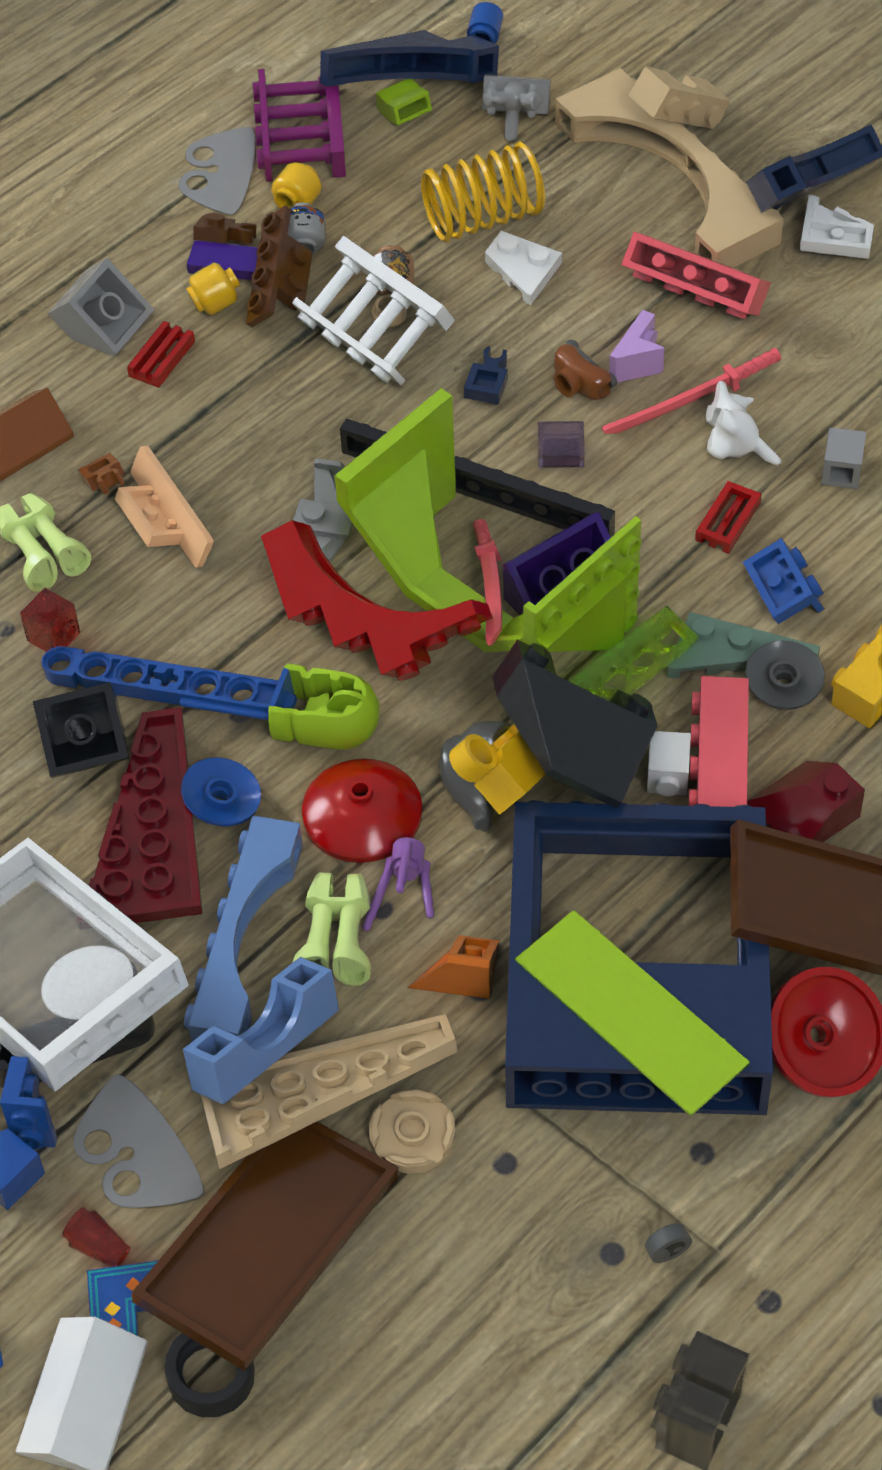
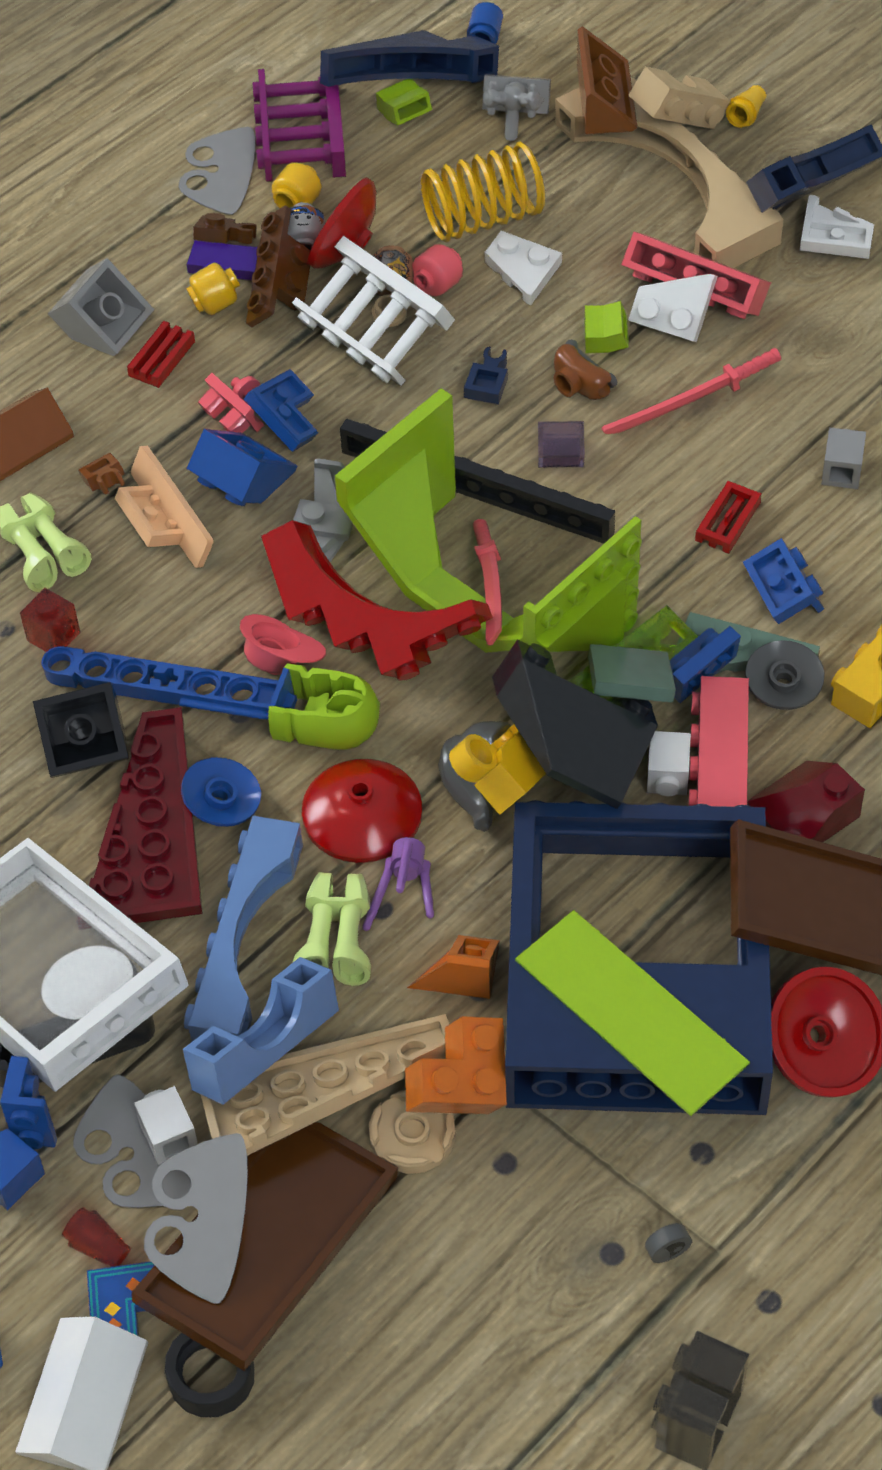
(165, 1123): none -> white brick
(214, 1238): none -> light grey piece
(220, 396): none -> coral hips
(238, 466): none -> blue slope
(274, 644): none -> coral piece
(278, 407): none -> blue tile
(349, 219): none -> red dish
(437, 270): none -> coral head
(470, 1076): none -> orange brick
(550, 562): dark purple slope -> none
(604, 86): none -> dark orange slope
(605, 328): none -> lime piece
(631, 673): none -> sand green tile
(637, 352): lavender slope -> none
(674, 305): none -> white wing
(702, 658): none -> blue bracket
(734, 428): white animal -> none
(745, 107): none -> yellow cone

